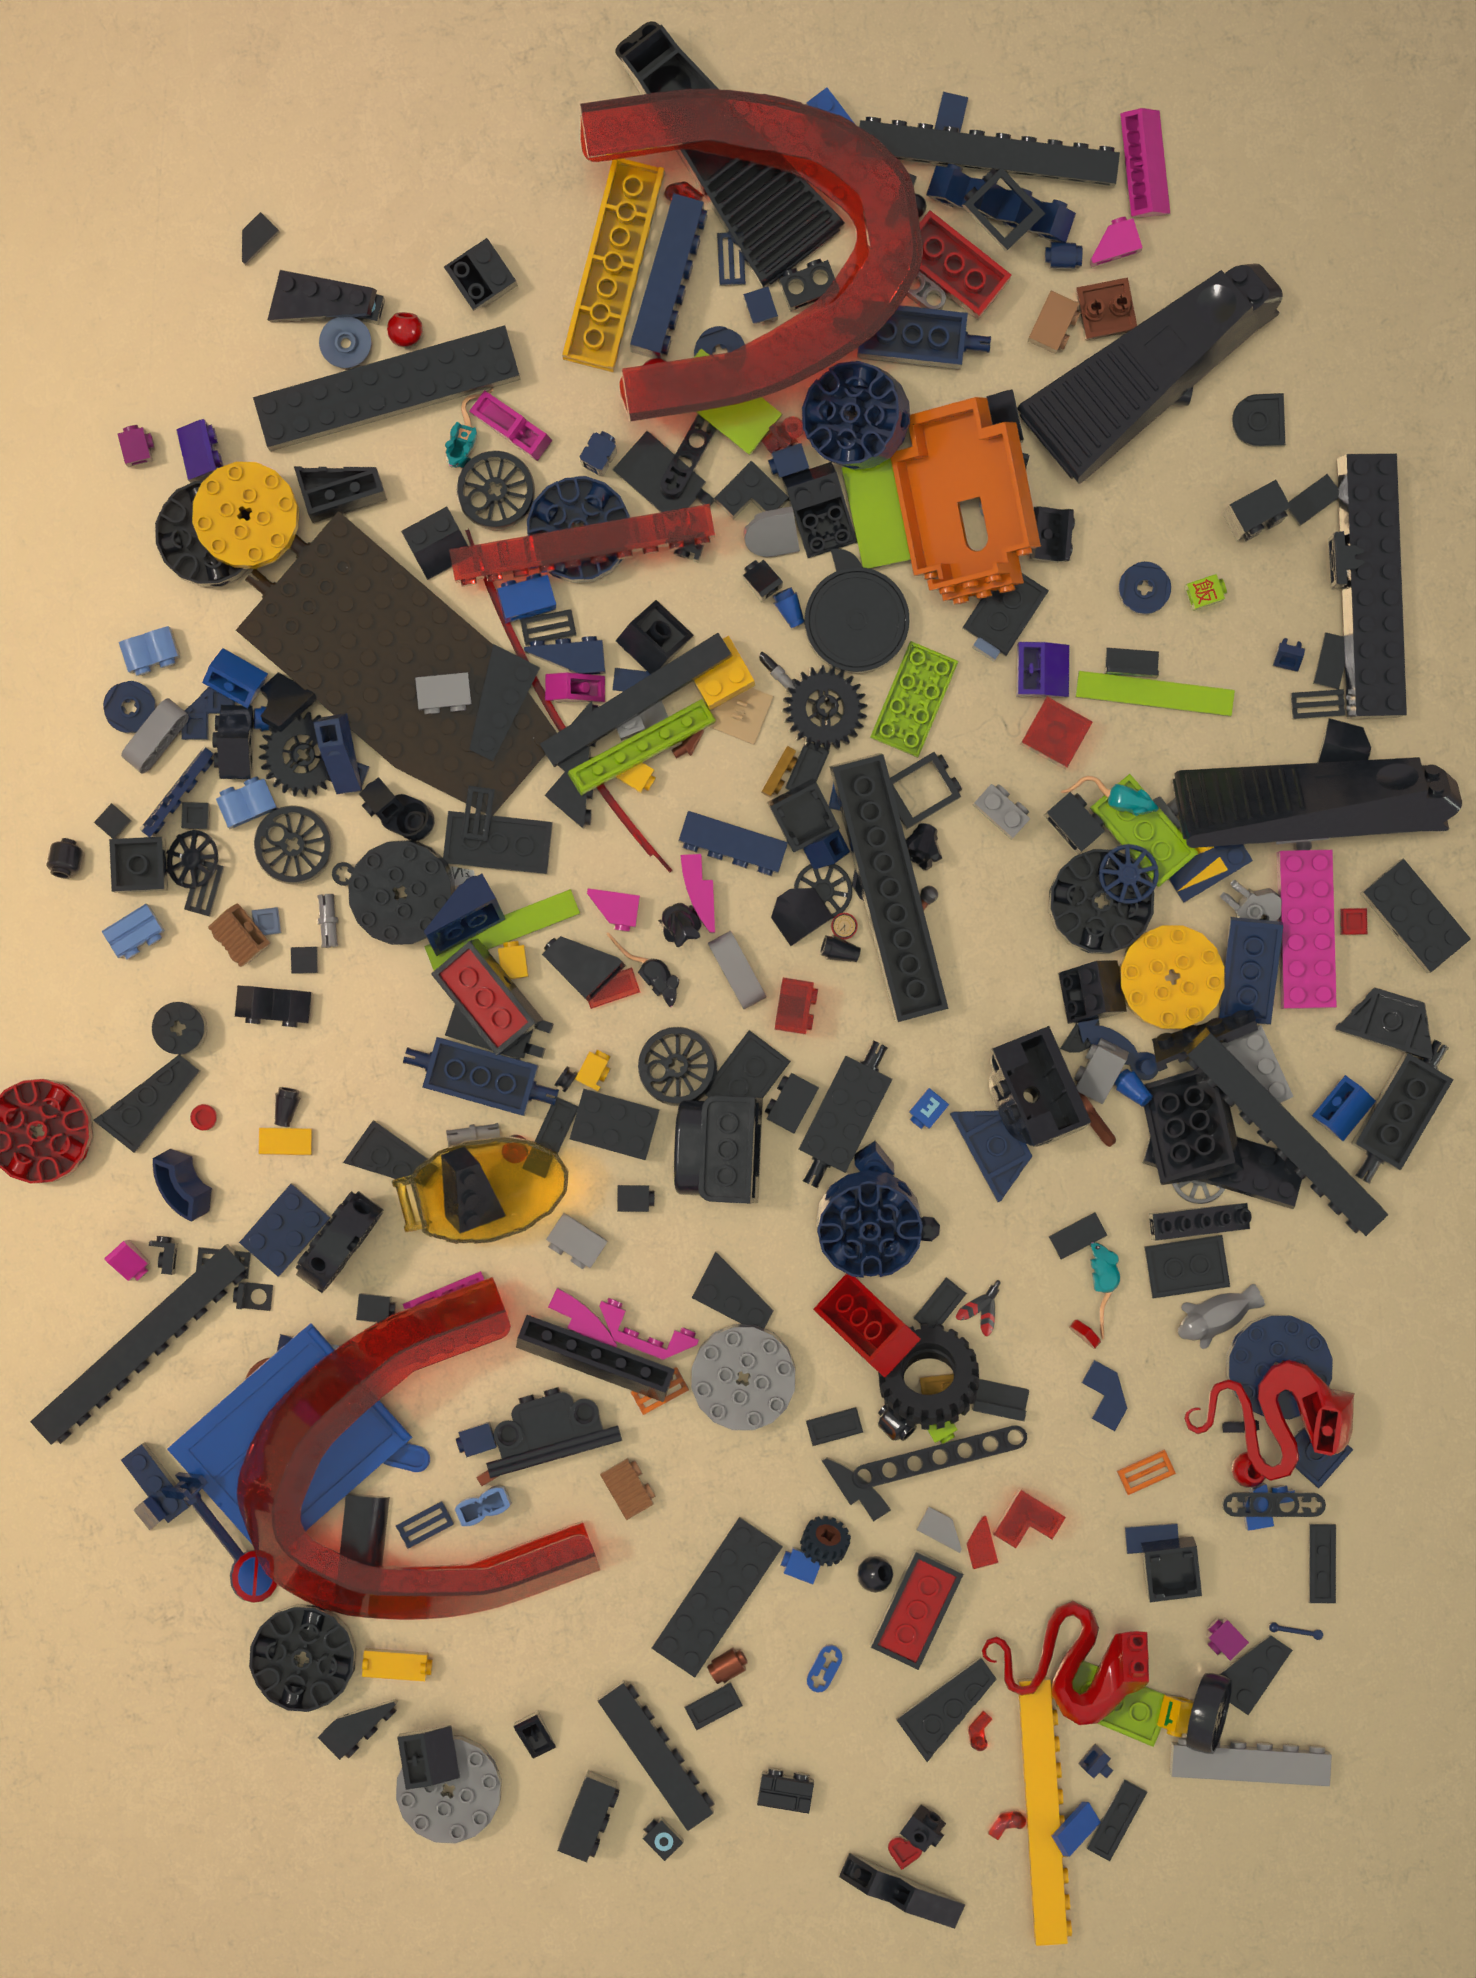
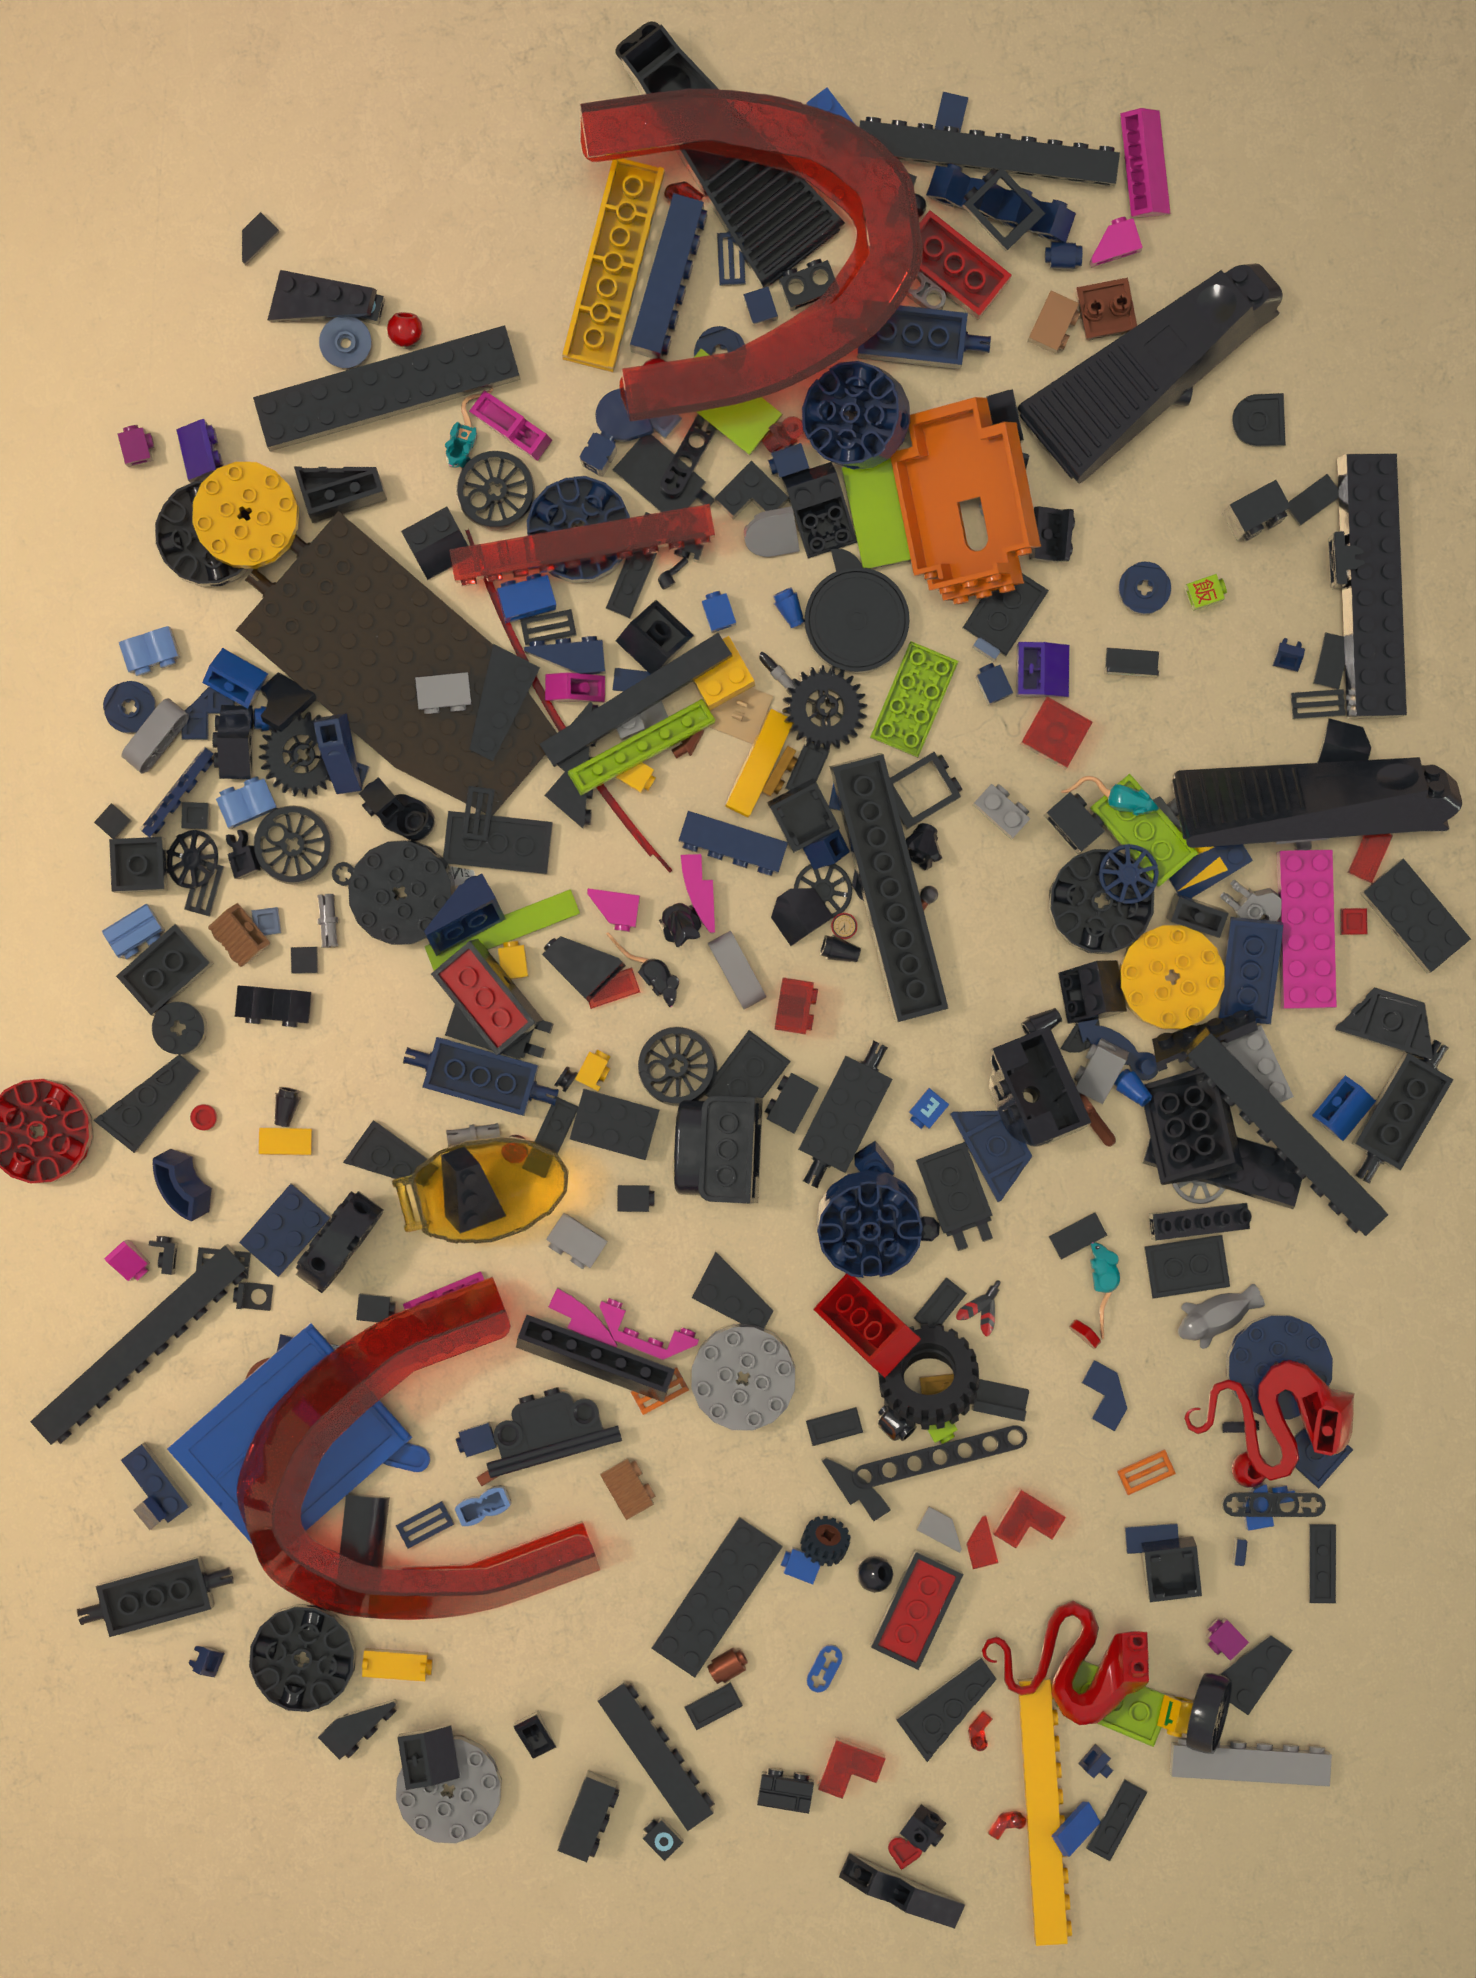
(64, 858): black head -> none
(155, 1596): none -> black brick
(164, 969): none -> black brick
(207, 1661): none -> dark blue tile
(243, 857): none -> black plate
(246, 1575): piece -> none
(481, 275): black slope -> none
(614, 420): none -> dark blue tile
(630, 583): none -> black tile
(665, 424): none -> sand blue tile
(666, 579): none -> black hand
(718, 611): none -> blue brick
(759, 763): none -> yellow slope
(762, 579): black slope -> none
(849, 1759): none -> clear red brick
(956, 1193): none -> black tile
(993, 683): none -> dark blue brick
(1041, 1020): none -> black cone
(1155, 693): lime tile -> none
(1197, 915): none -> black brick
(1239, 1551): none -> dark blue tile
(1317, 1634): dark blue hinge -> none
(1369, 856): none -> clear red tile

